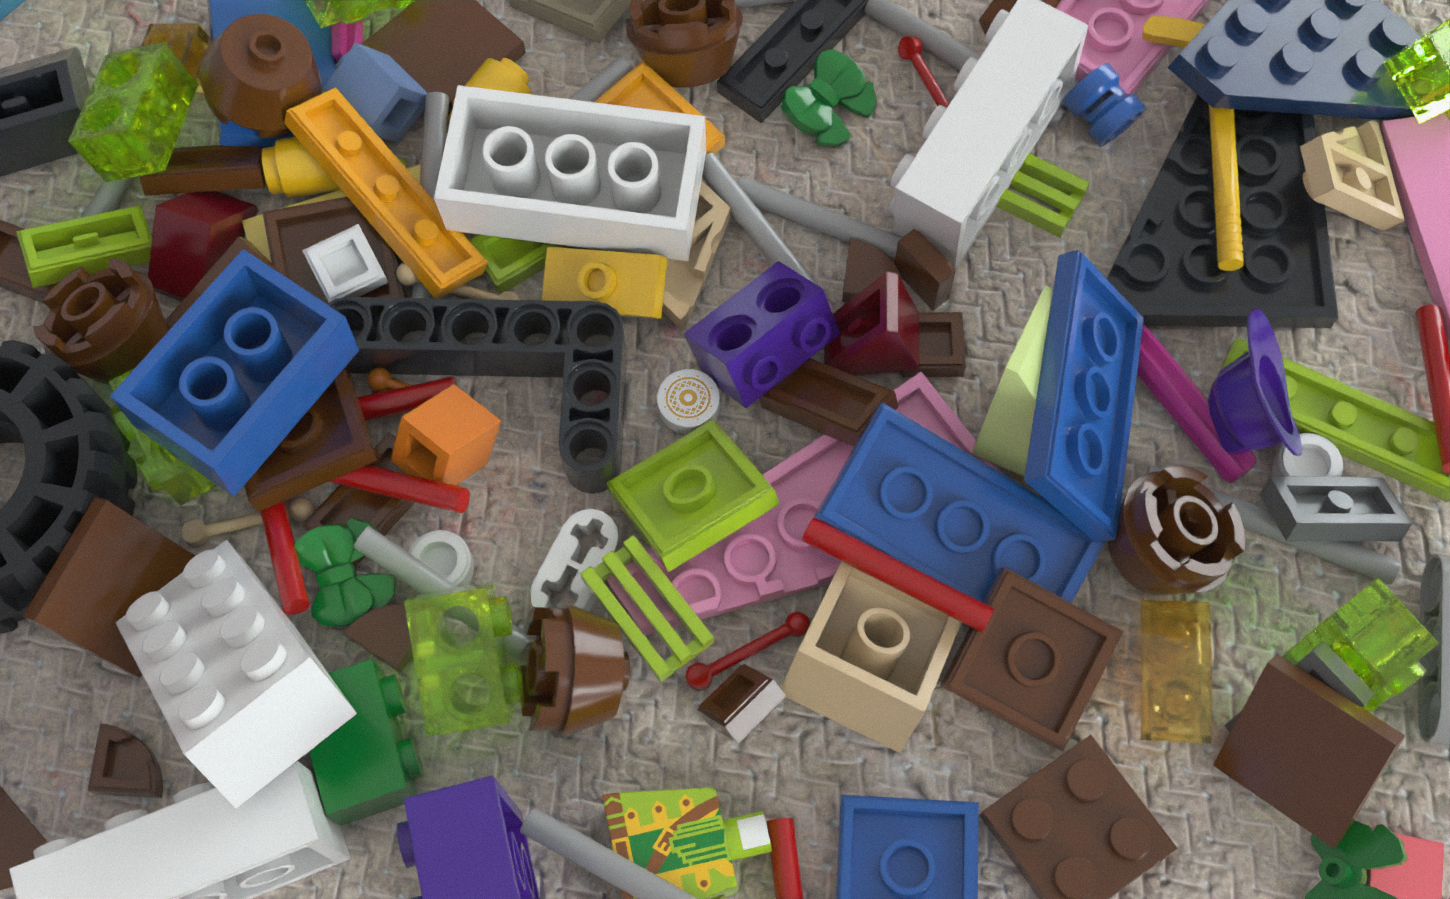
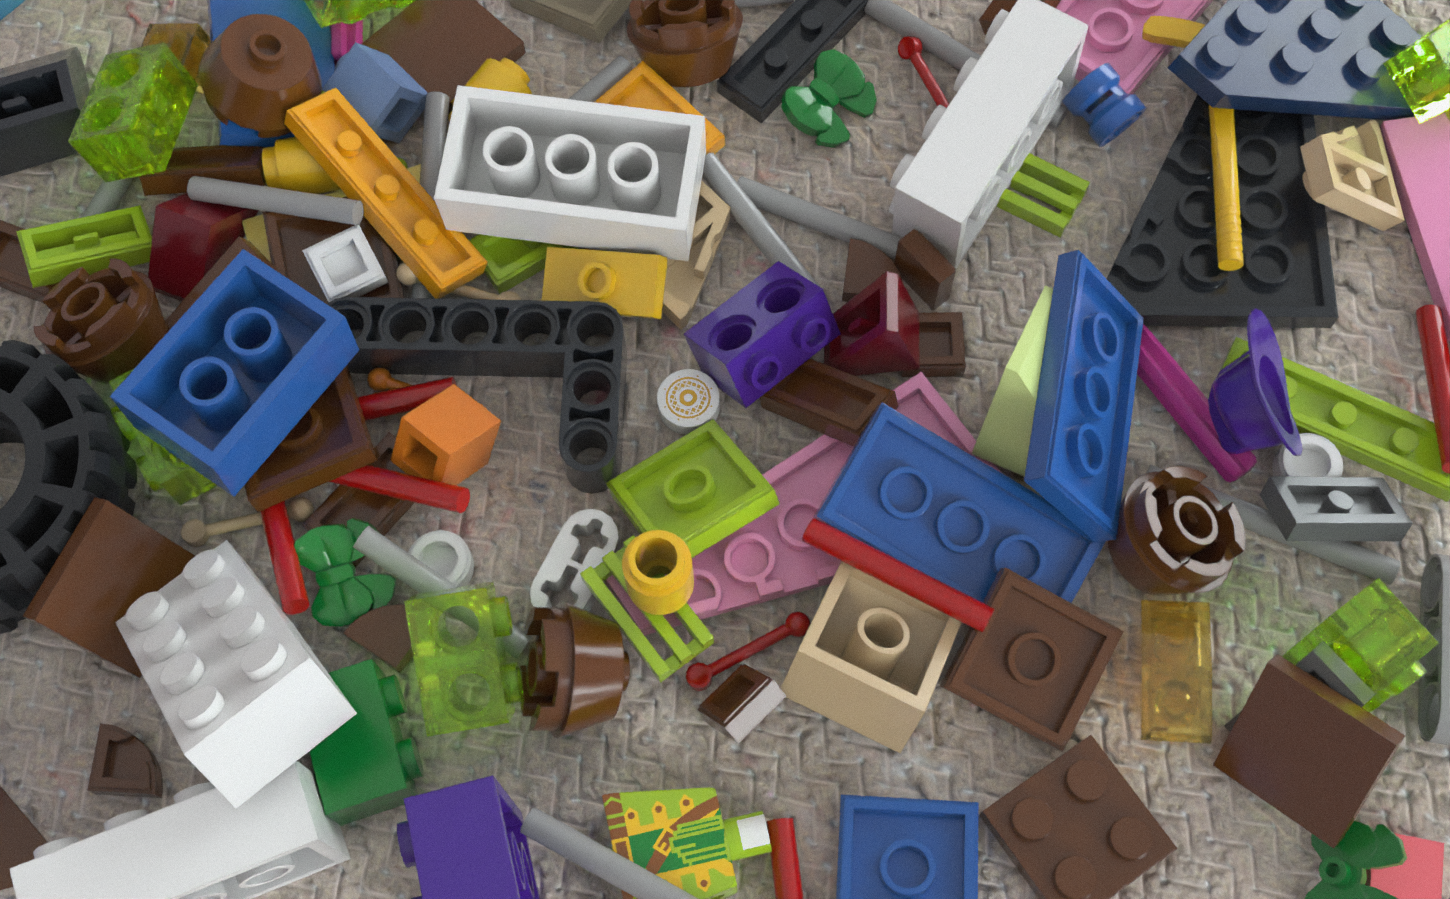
(275, 200): none -> light grey bar
(655, 554): none -> yellow brick

